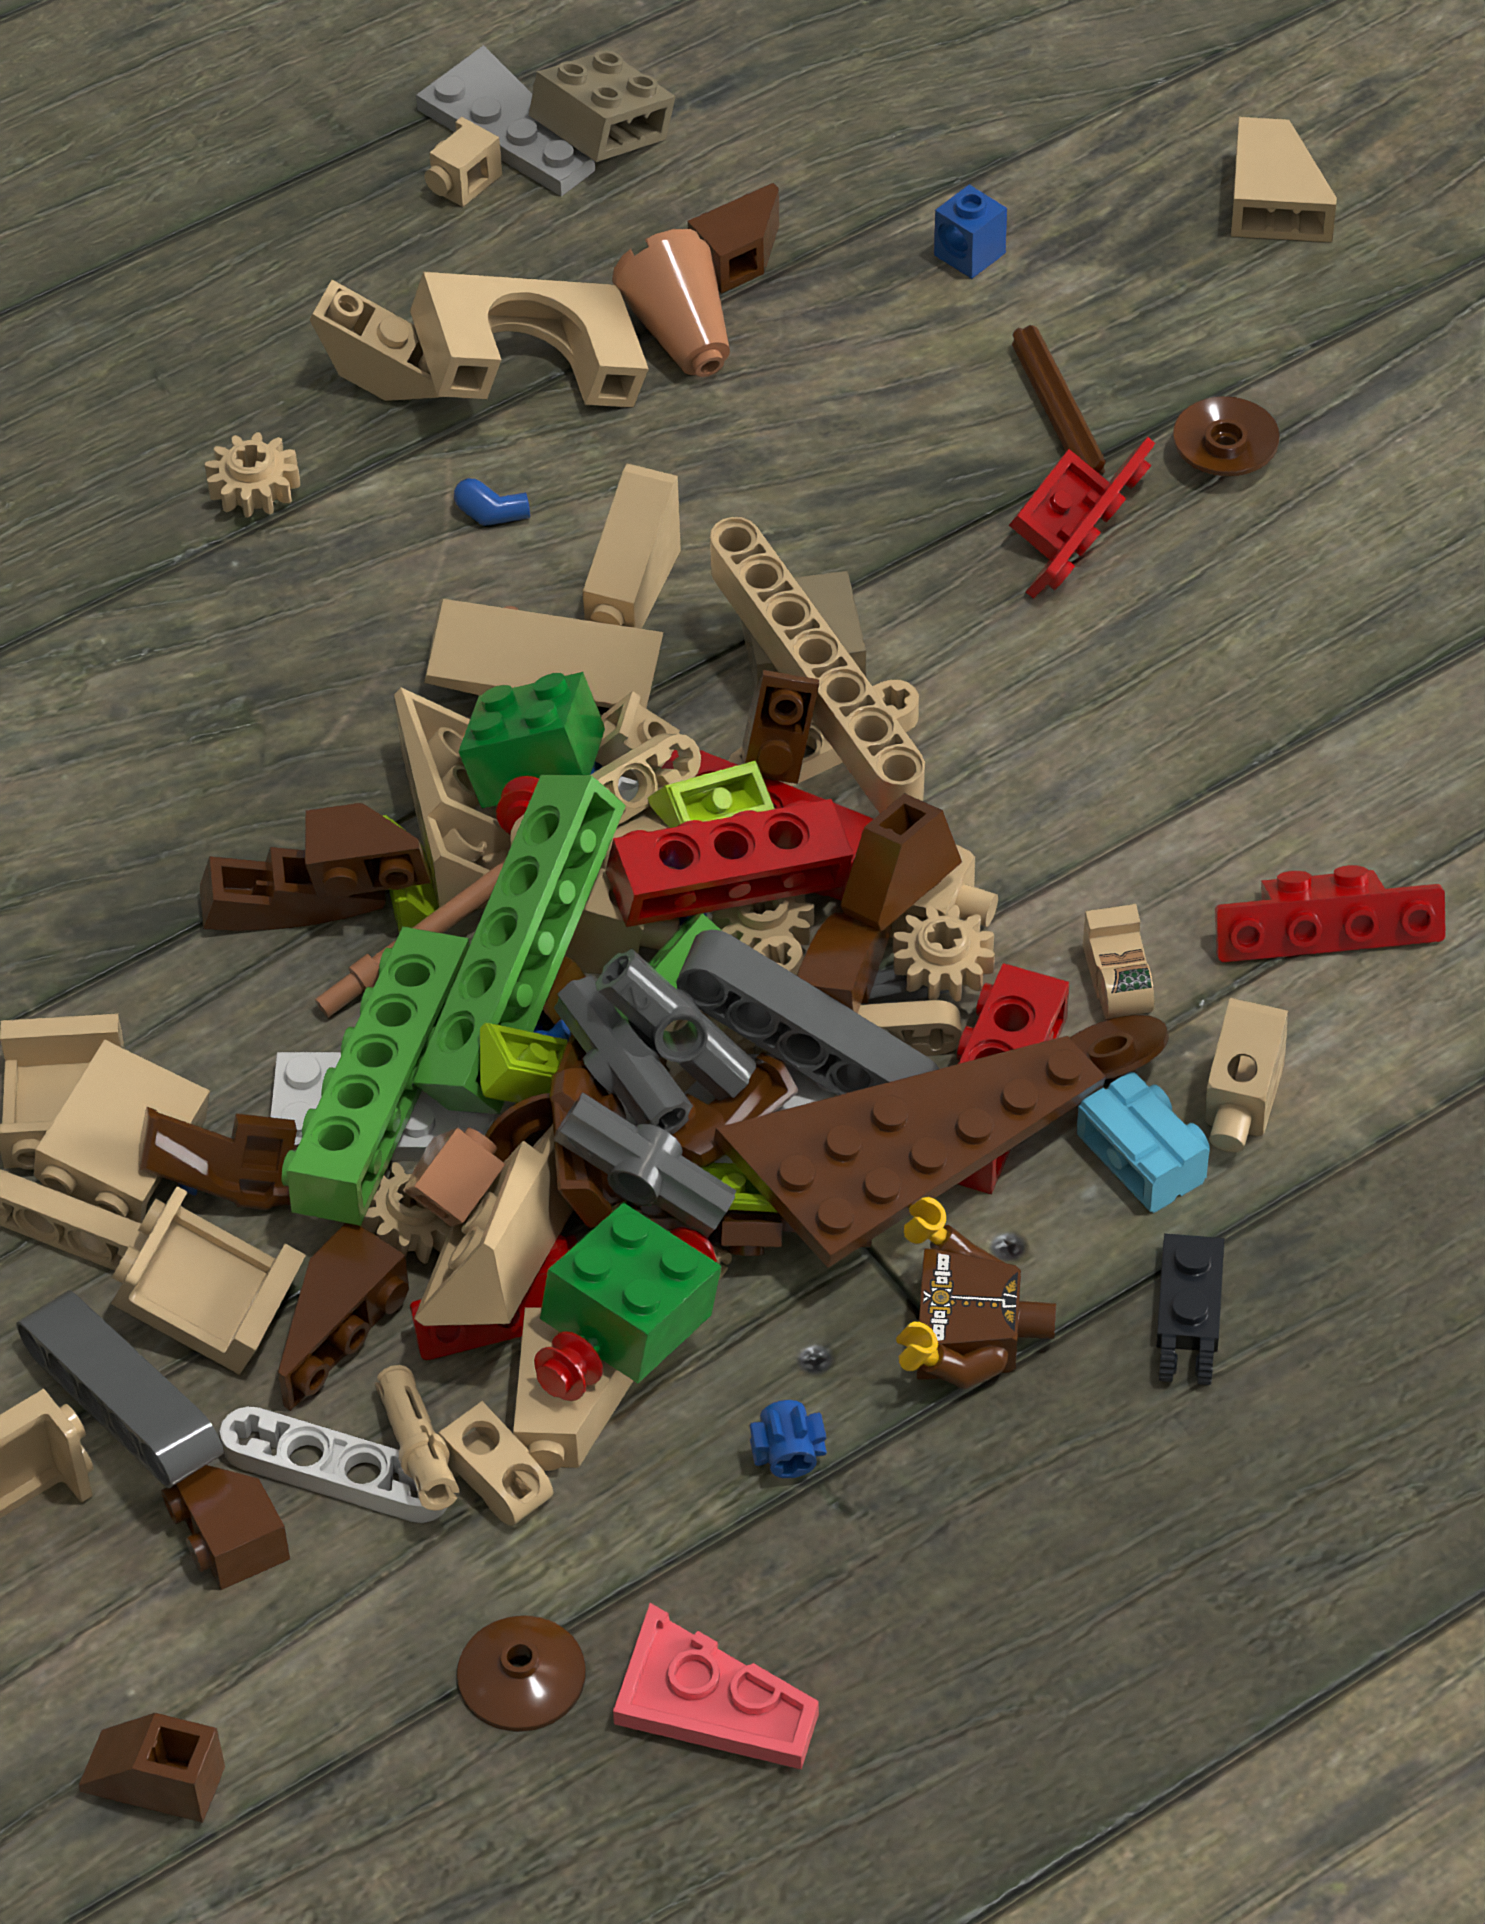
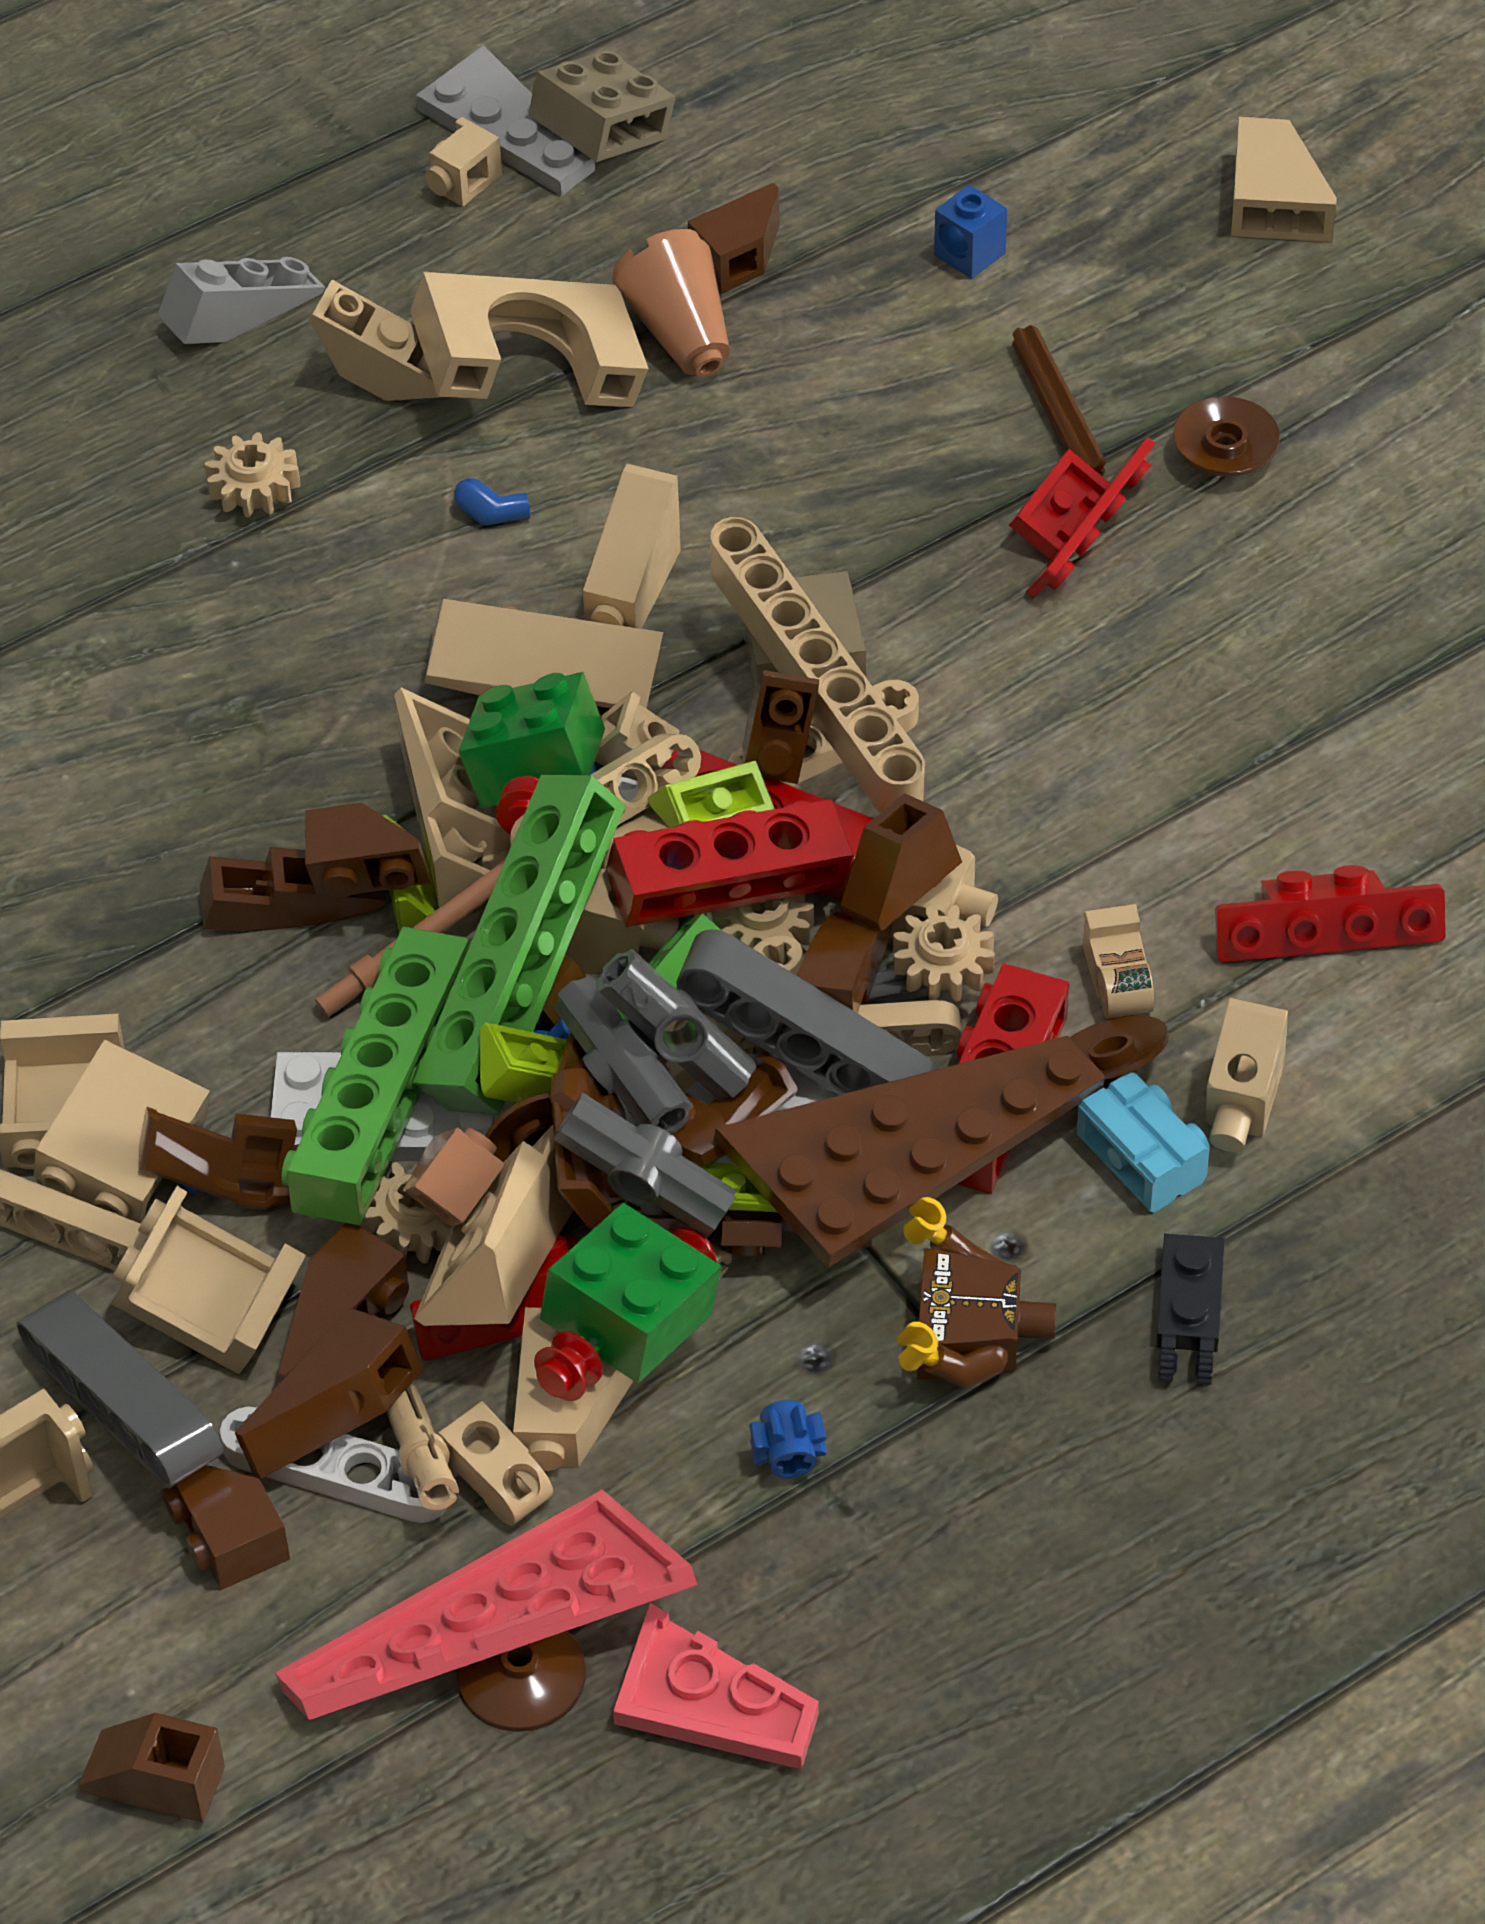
(227, 298): none -> light grey slope
(334, 1389): none -> reddish brown slope
(537, 1585): none -> coral wing

